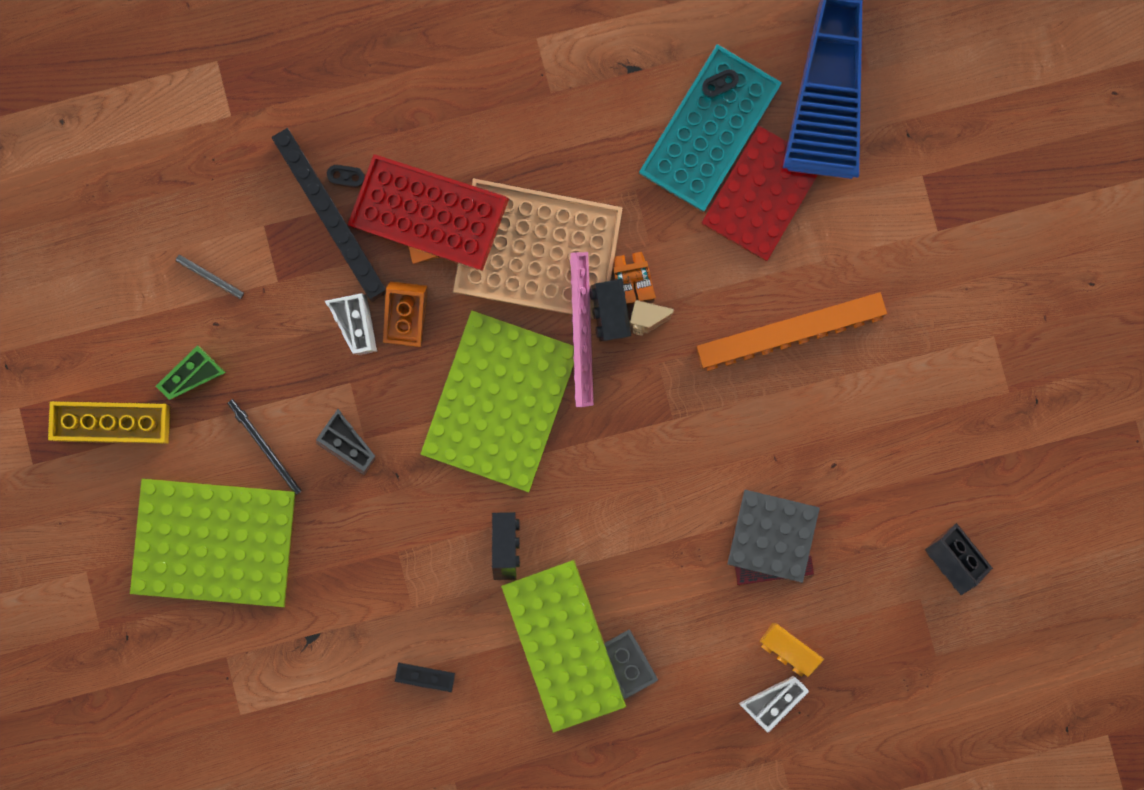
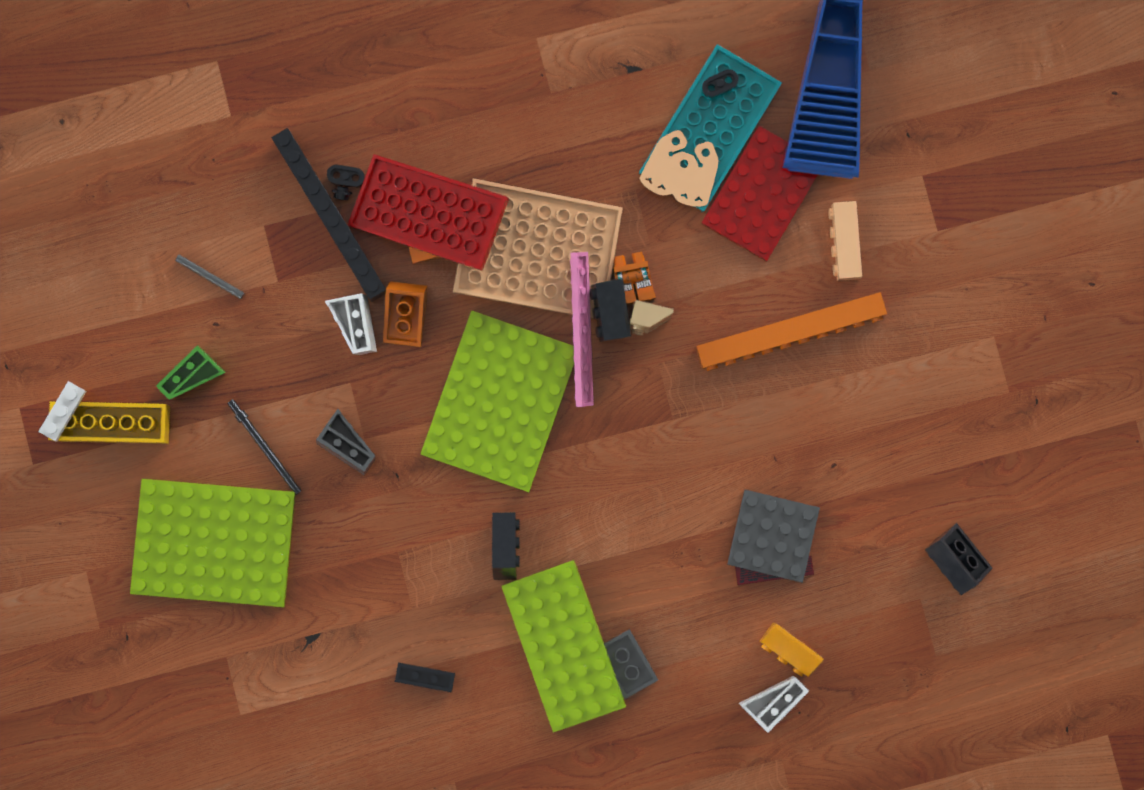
(62, 411): none -> white plate
(341, 193): none -> black plate
(677, 180): none -> light nougat piece
(846, 241): none -> light nougat brick

